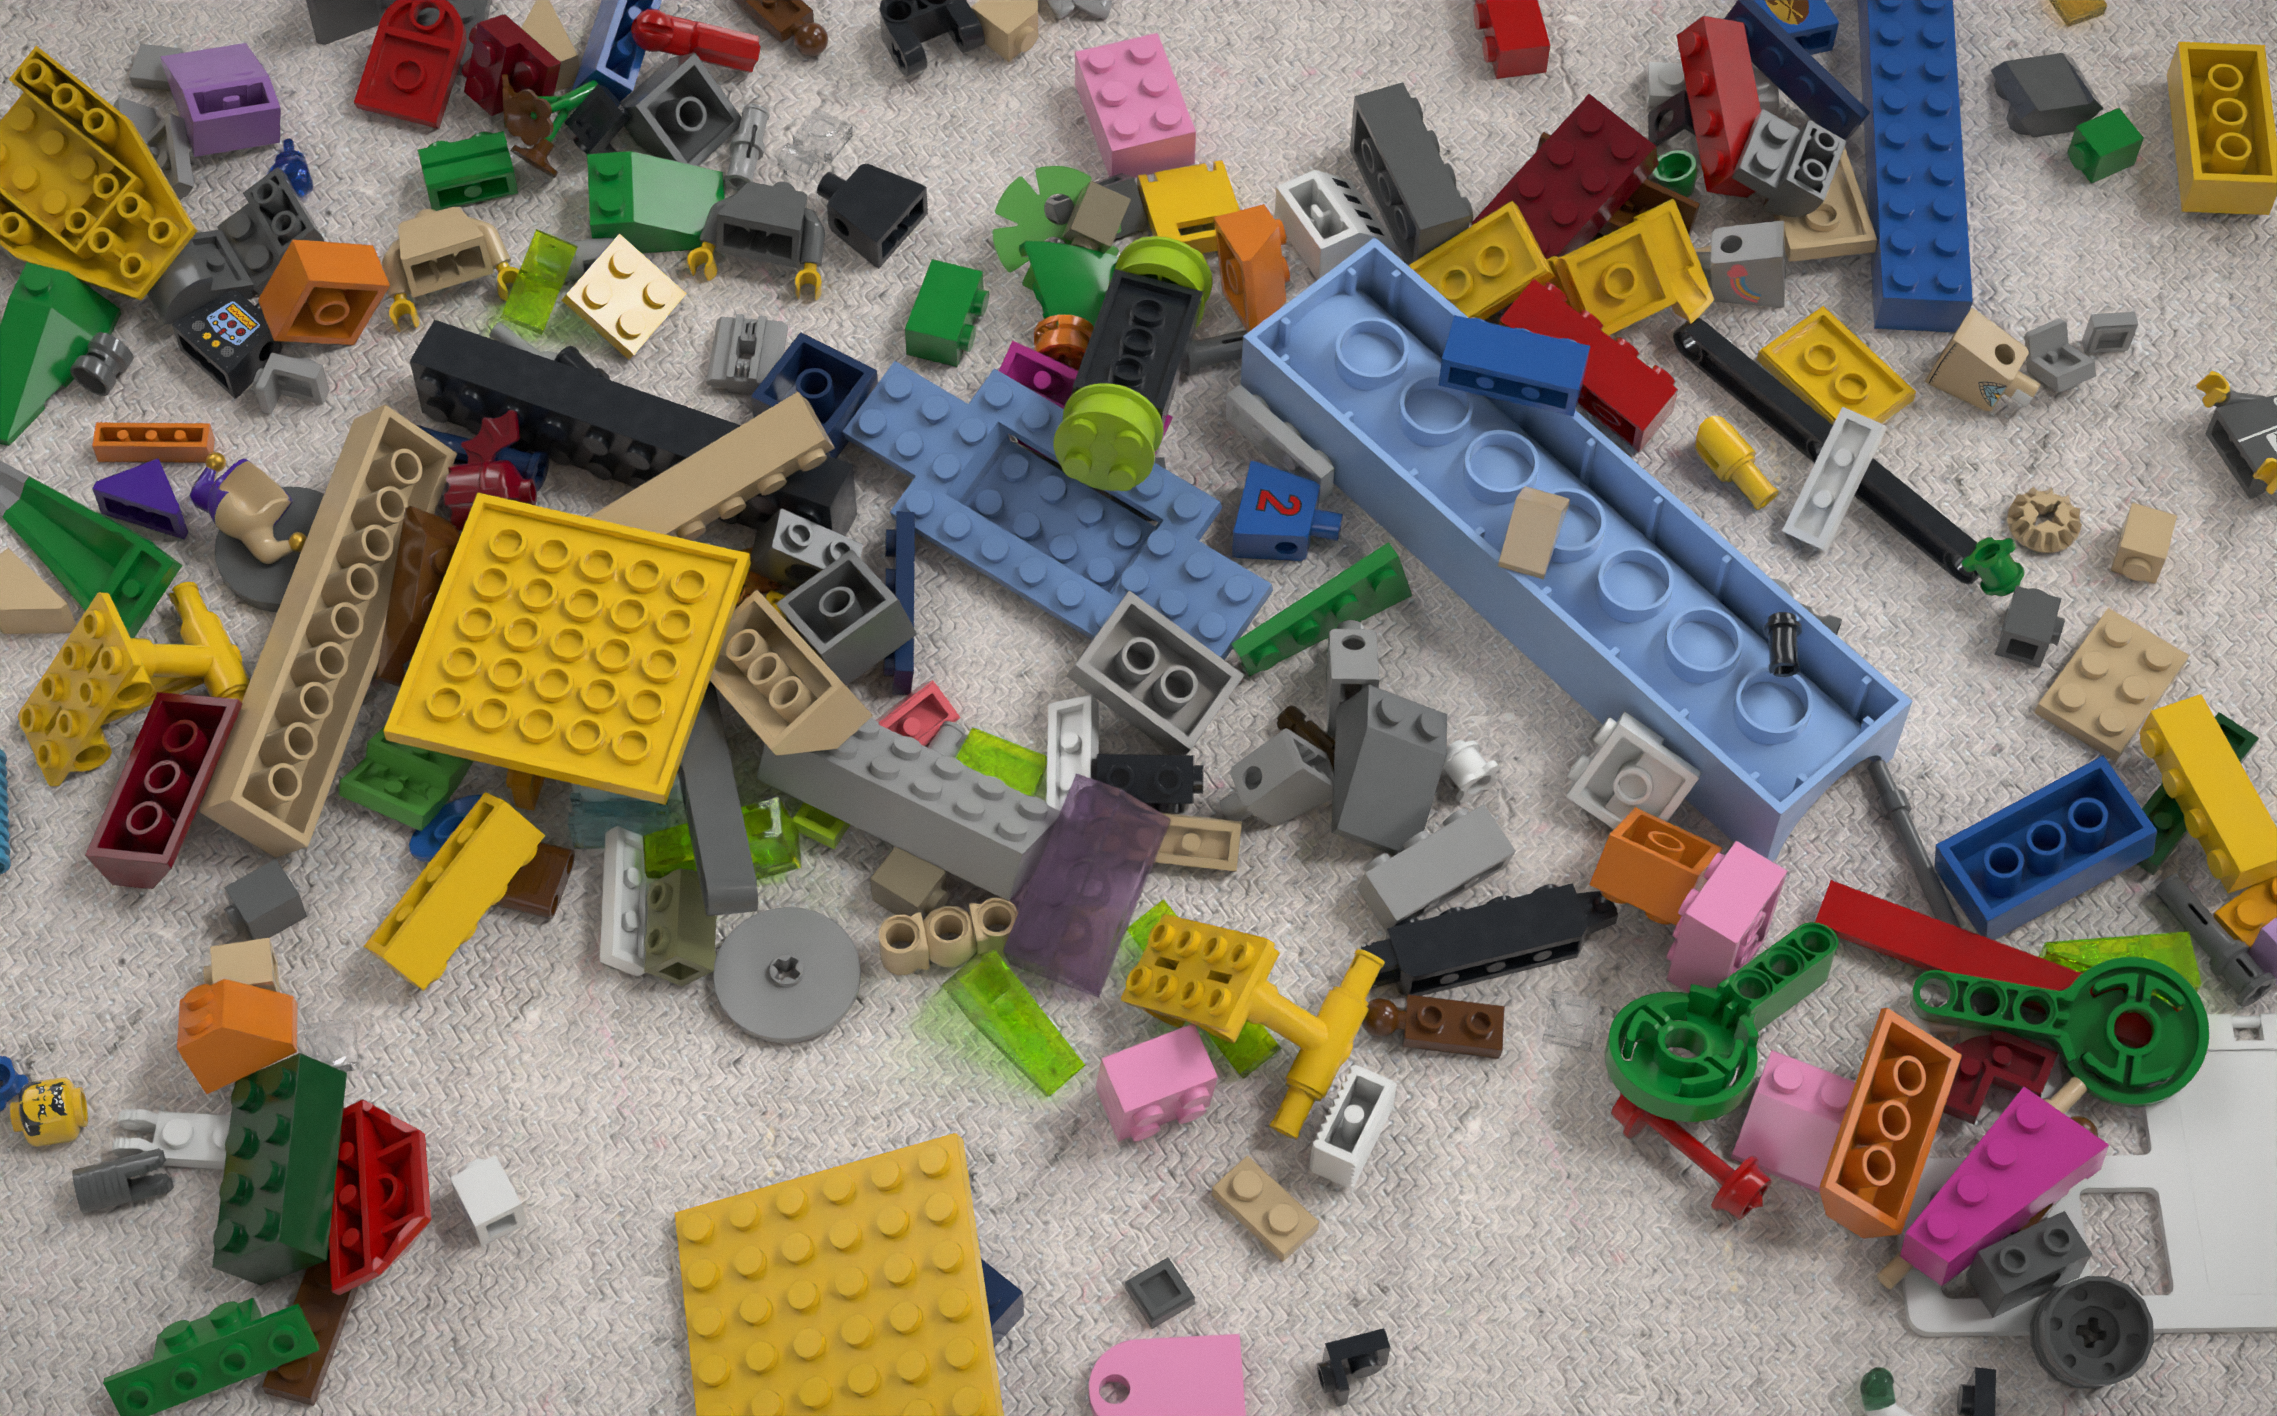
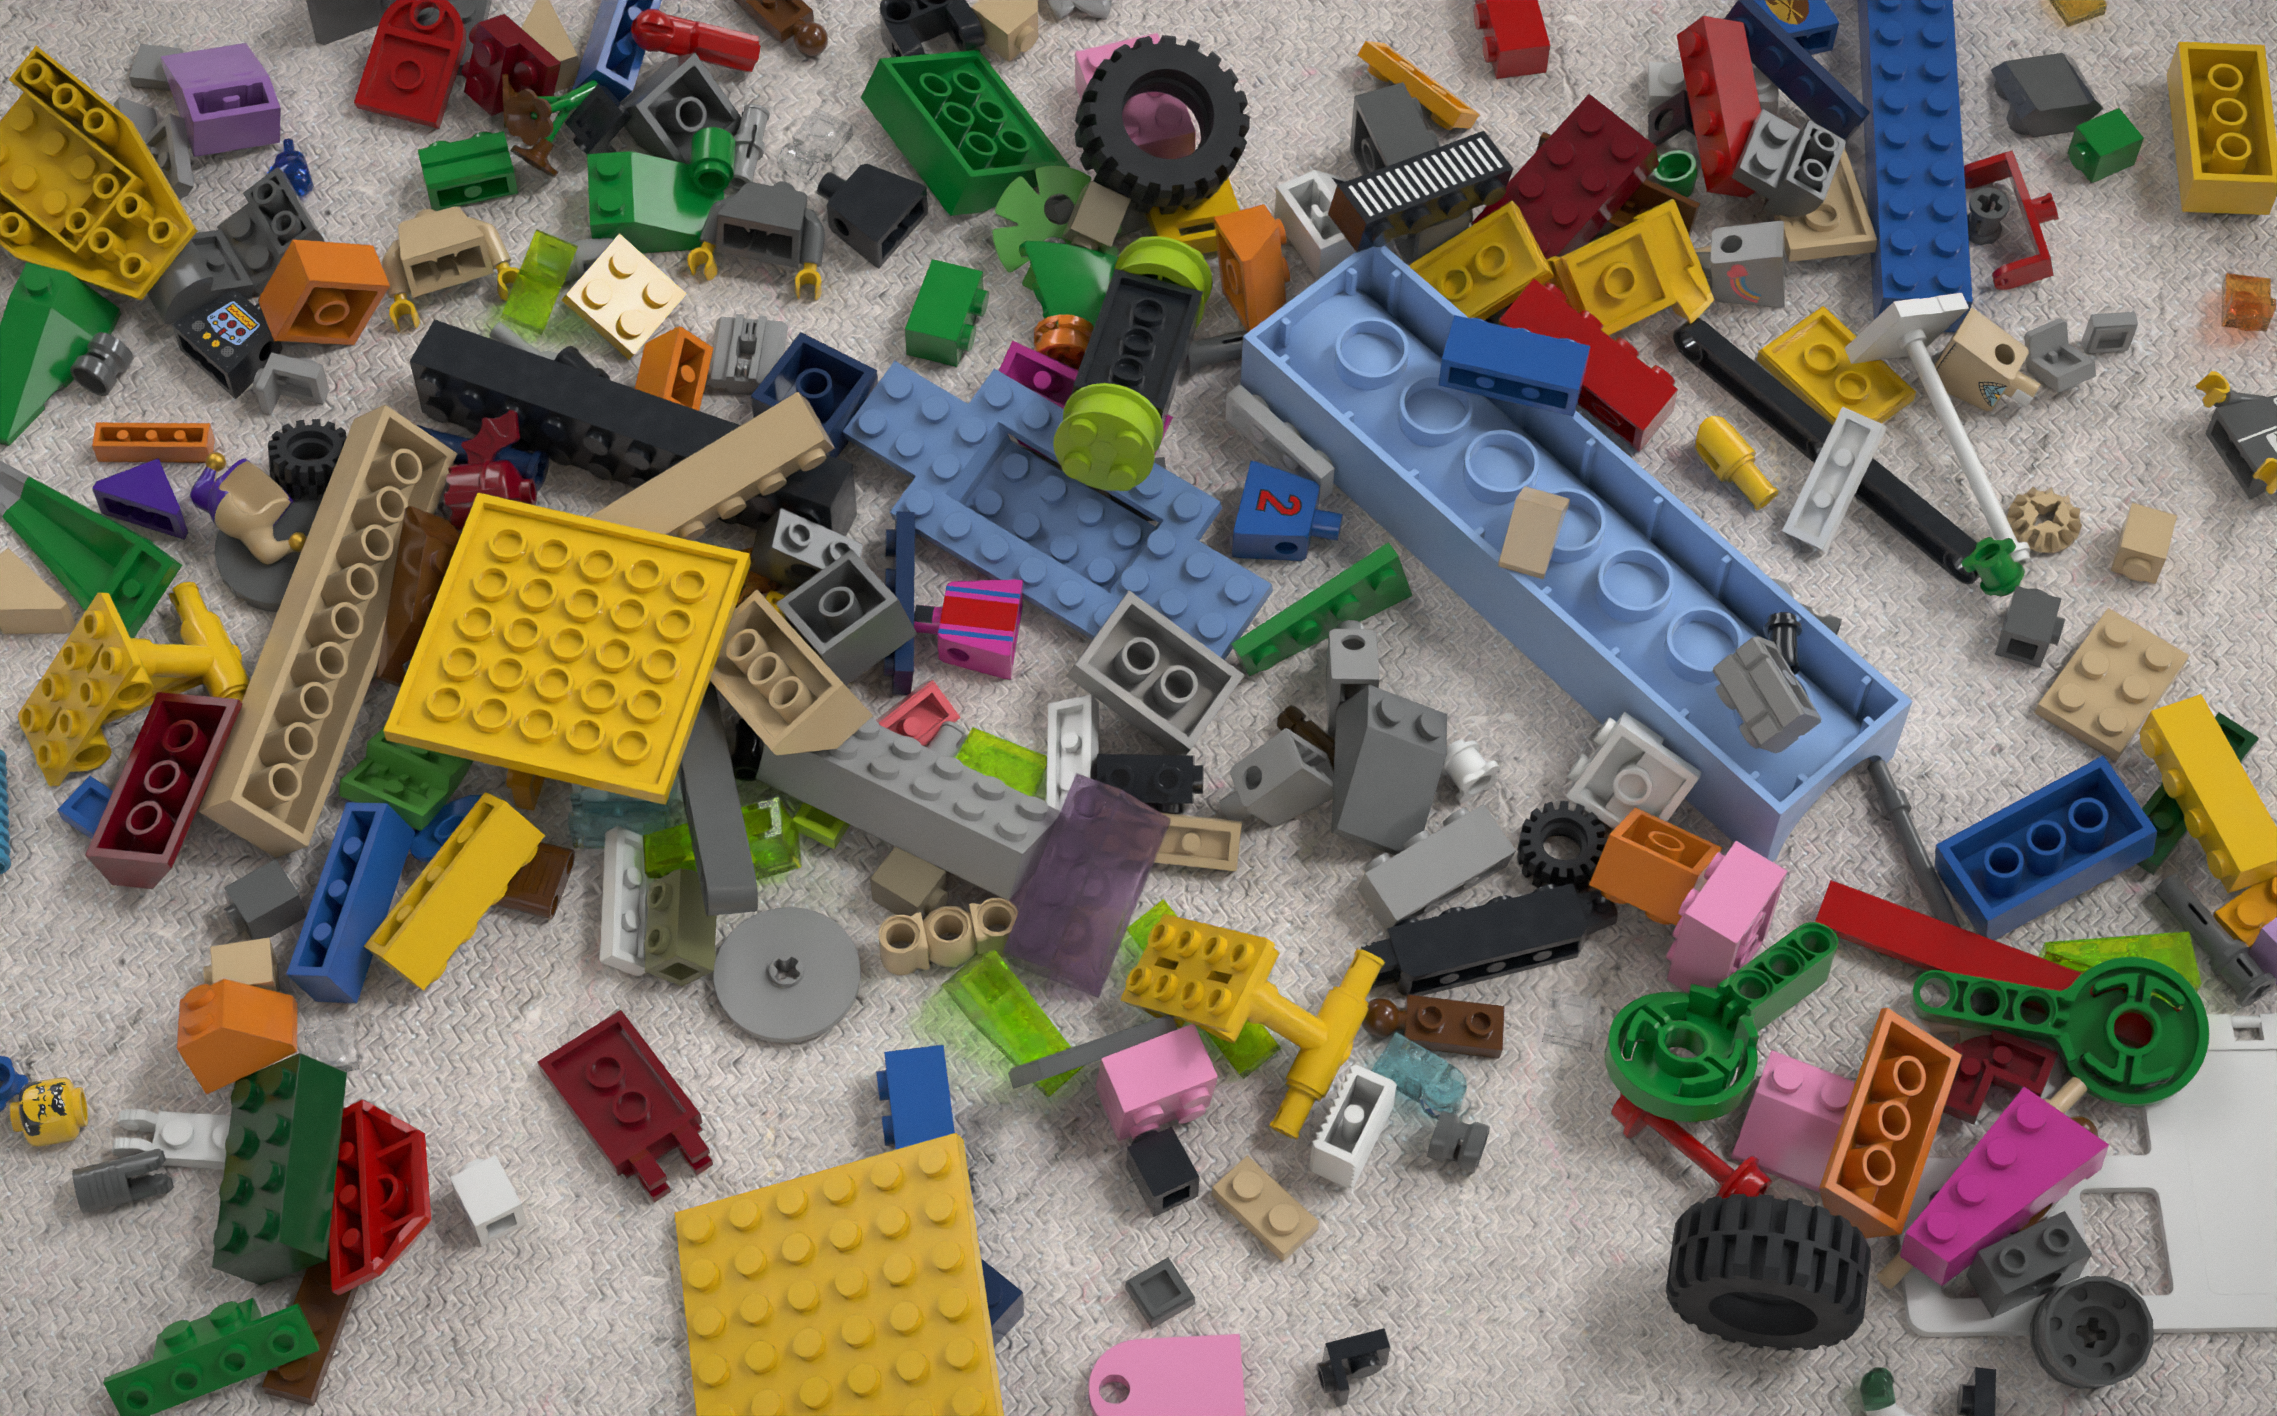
(86, 806): none -> blue plate
(294, 445): none -> black tyre
(350, 902): none -> blue brick
(627, 1102): none -> dark red tile
(675, 367): none -> orange brick
(712, 159): none -> green brick
(746, 753): none -> black pin
(917, 1096): none -> blue brick
(958, 127): none -> green slope
(976, 625): none -> torso
(1089, 1052): none -> dark grey tile
(1162, 1170): none -> black brick
(1195, 82): none -> black tyre
(1391, 66): none -> light orange plate
(1420, 191): none -> black brick
(1422, 1076): none -> clear light blue leg
(1447, 1137): none -> dark grey wheel
(1560, 823): none -> black tyre
(1765, 696): none -> light grey brick
(1768, 1272): none -> black tyre
(1906, 331): none -> white tile
(1980, 212): none -> dark grey bush
(2033, 212): none -> red piece
(2247, 302): none -> clear orange bracket

